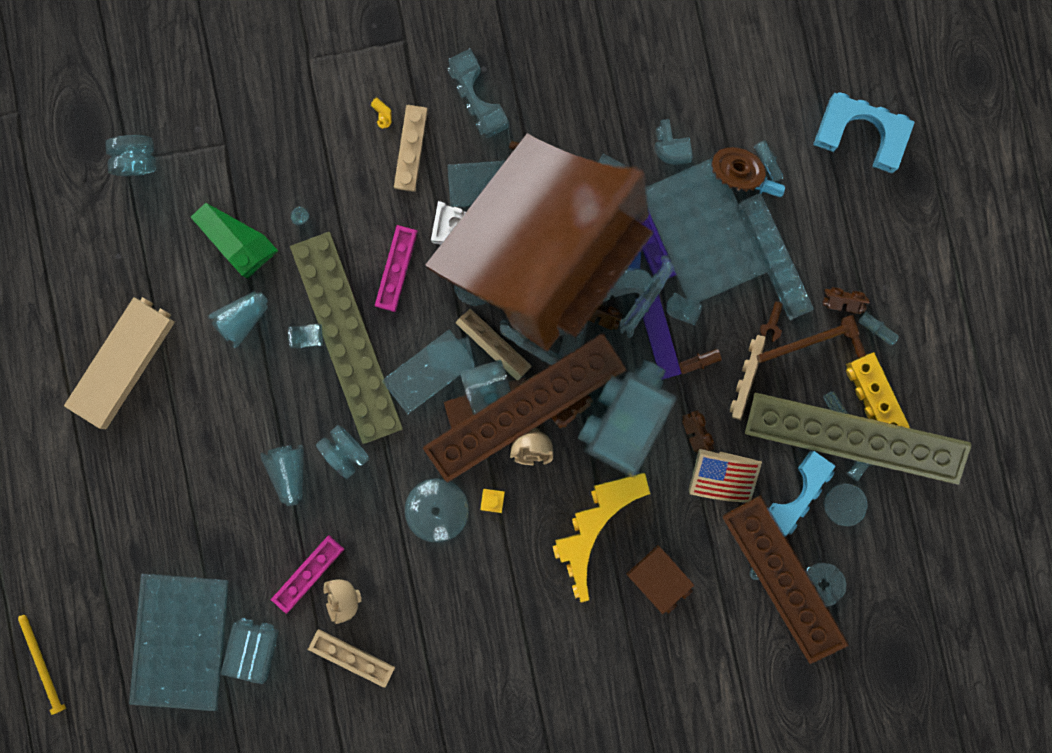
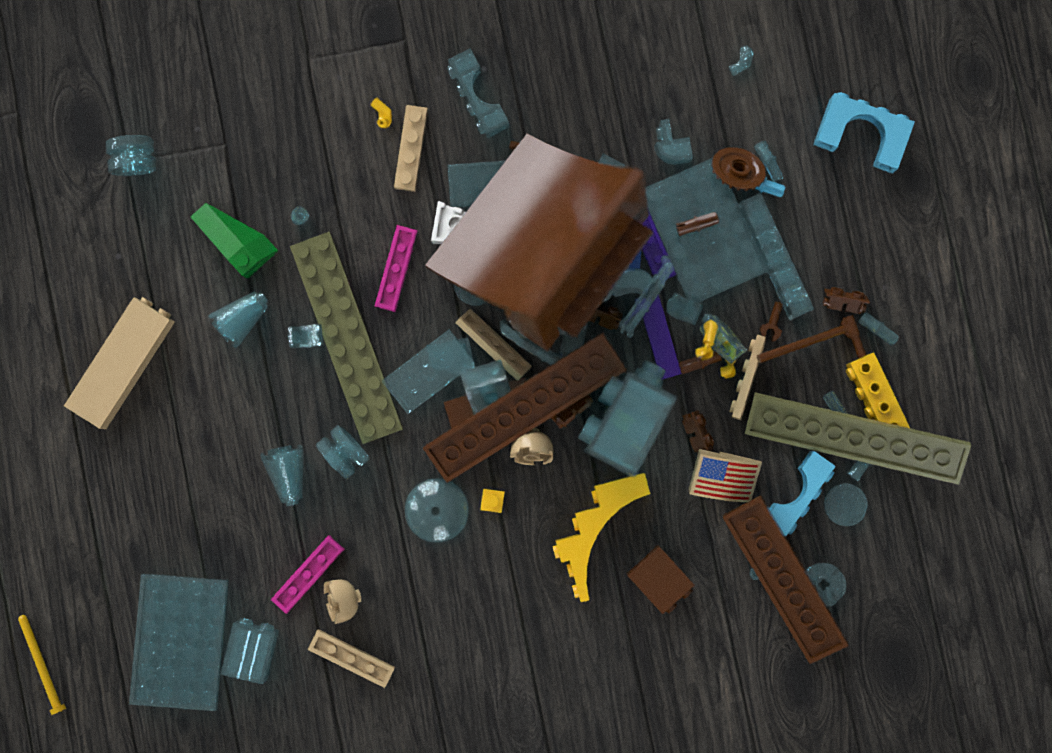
(697, 223): none -> reddish brown axle
(723, 341): none -> torso
(744, 62): none -> clear light blue arm

